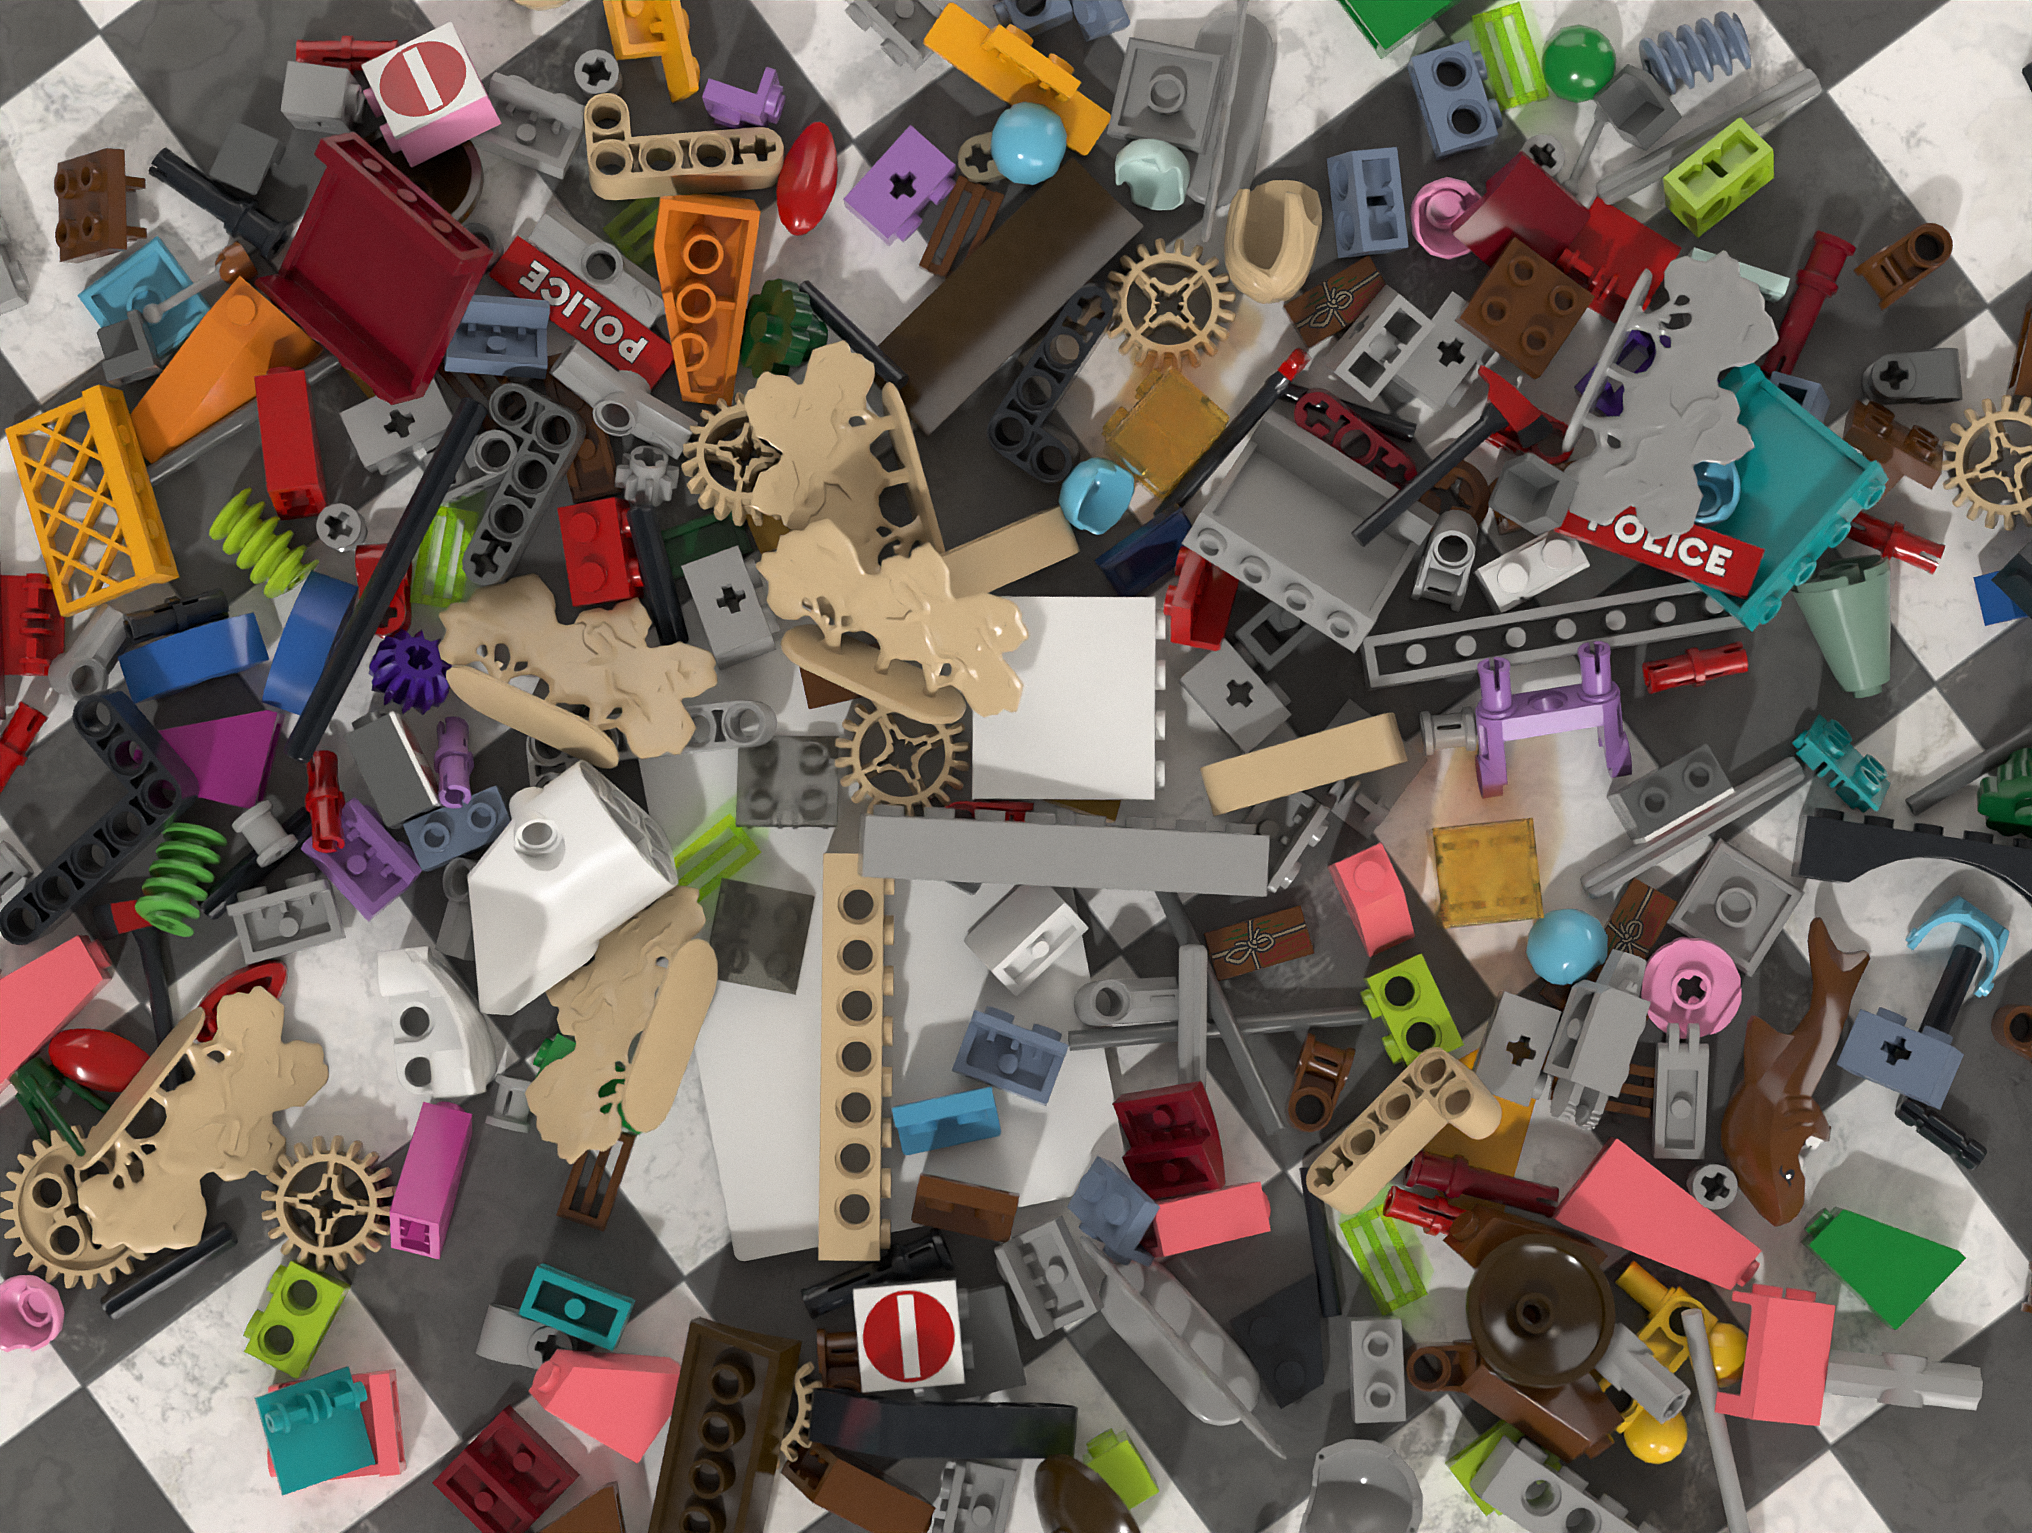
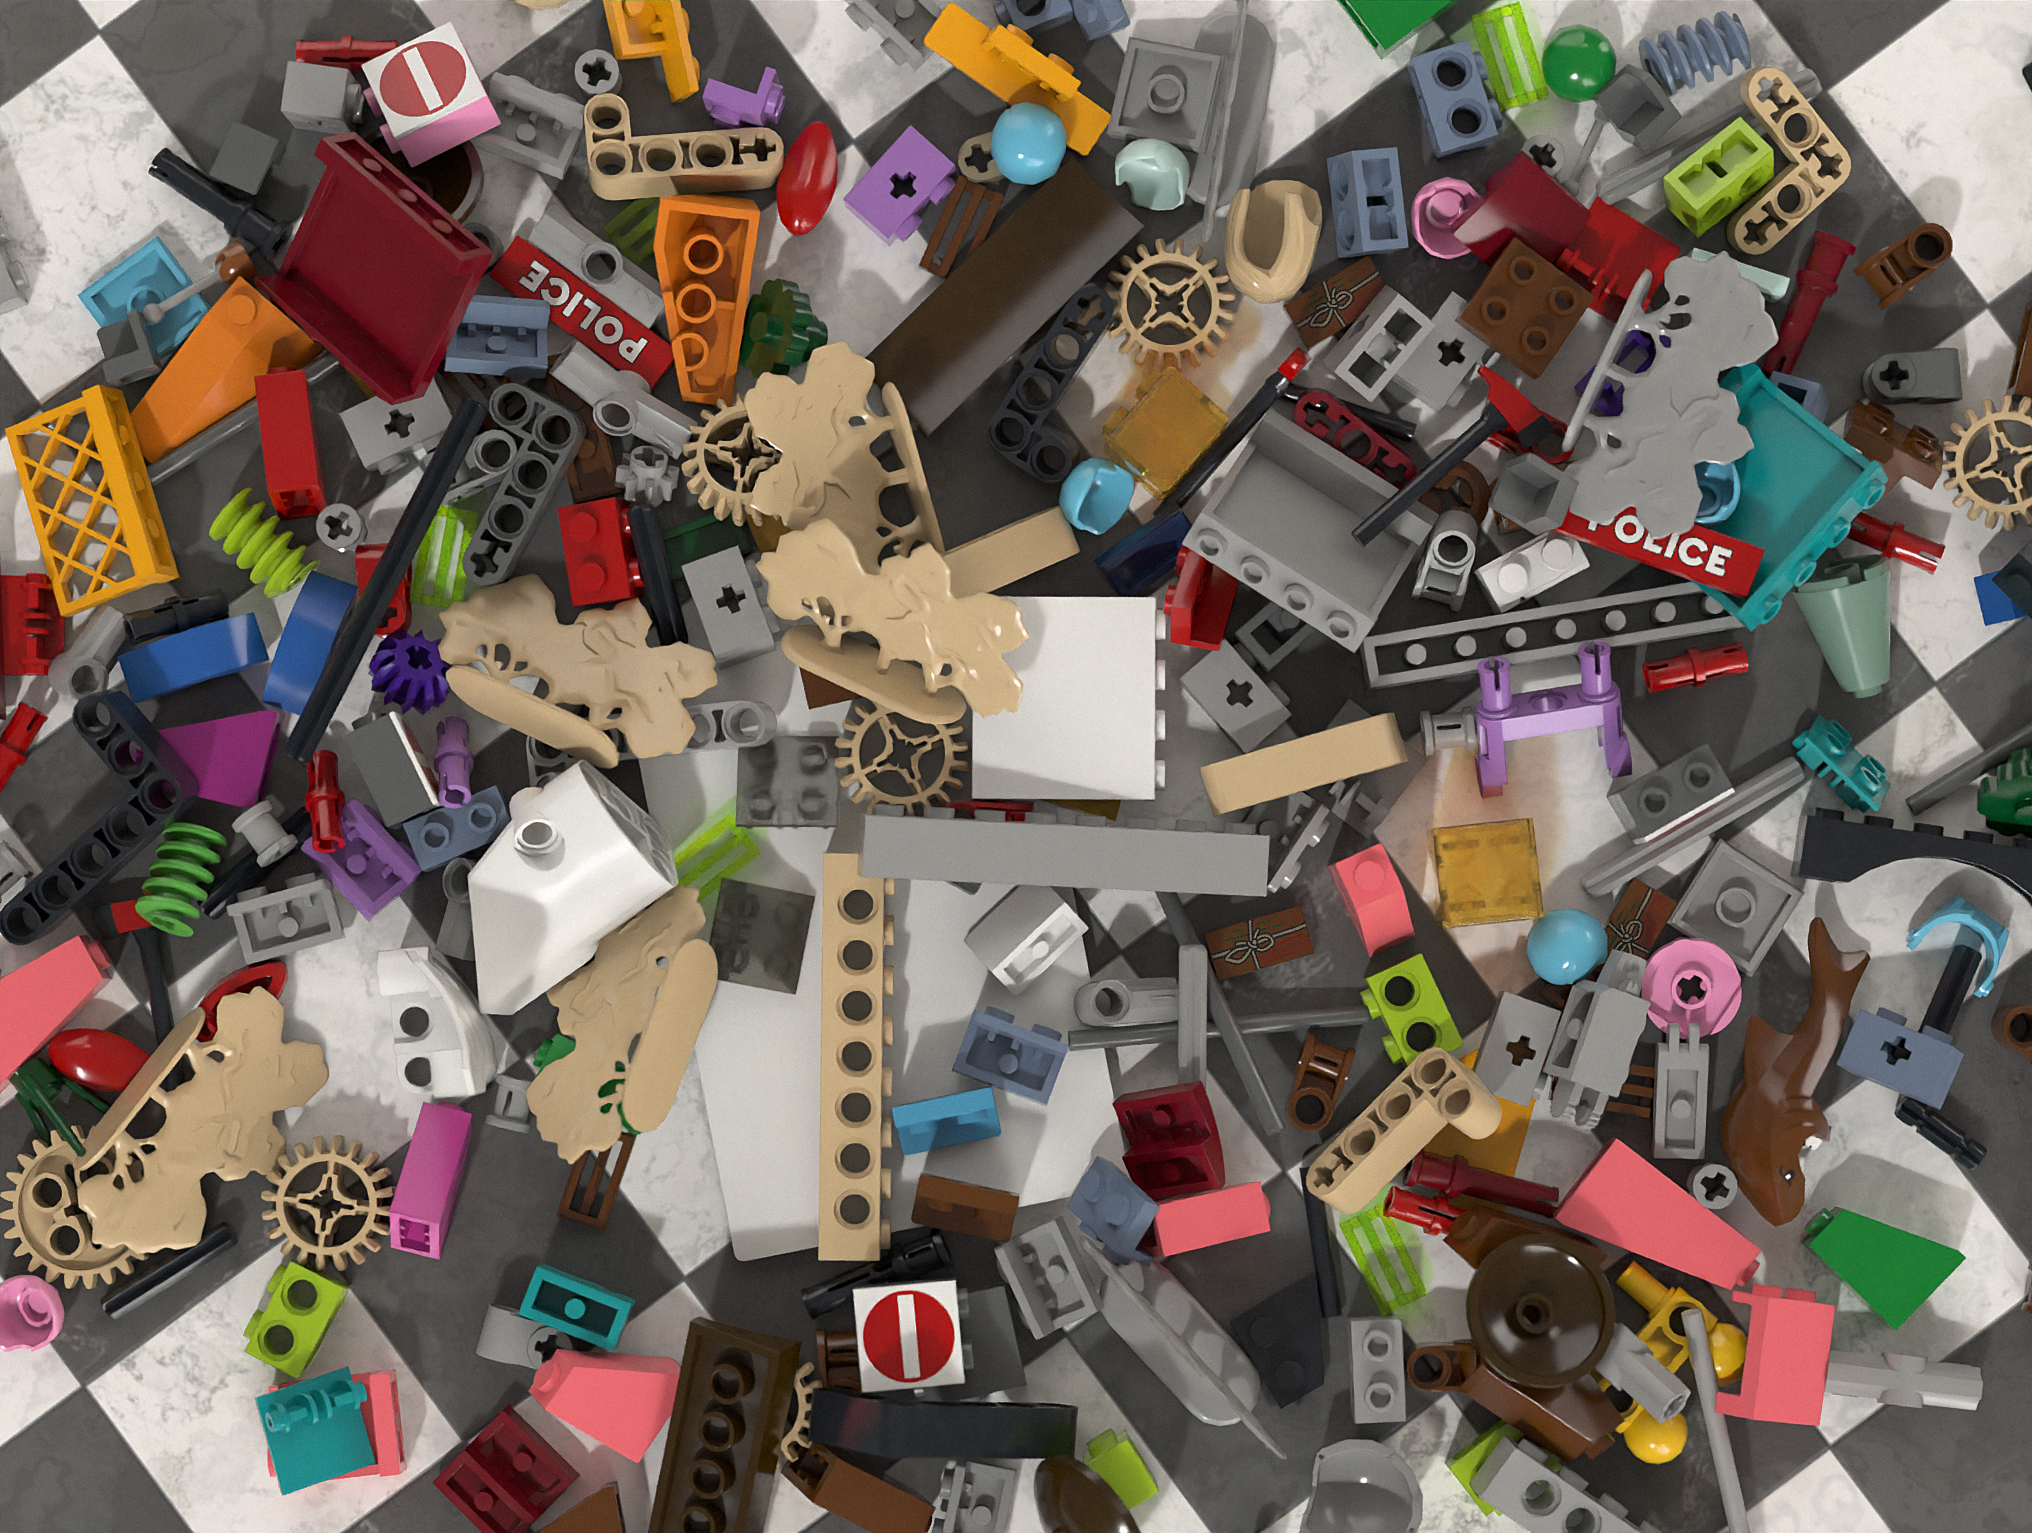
(94, 206): reddish brown plate -> none
(857, 340): black bar -> none
(1800, 172): none -> tan beam

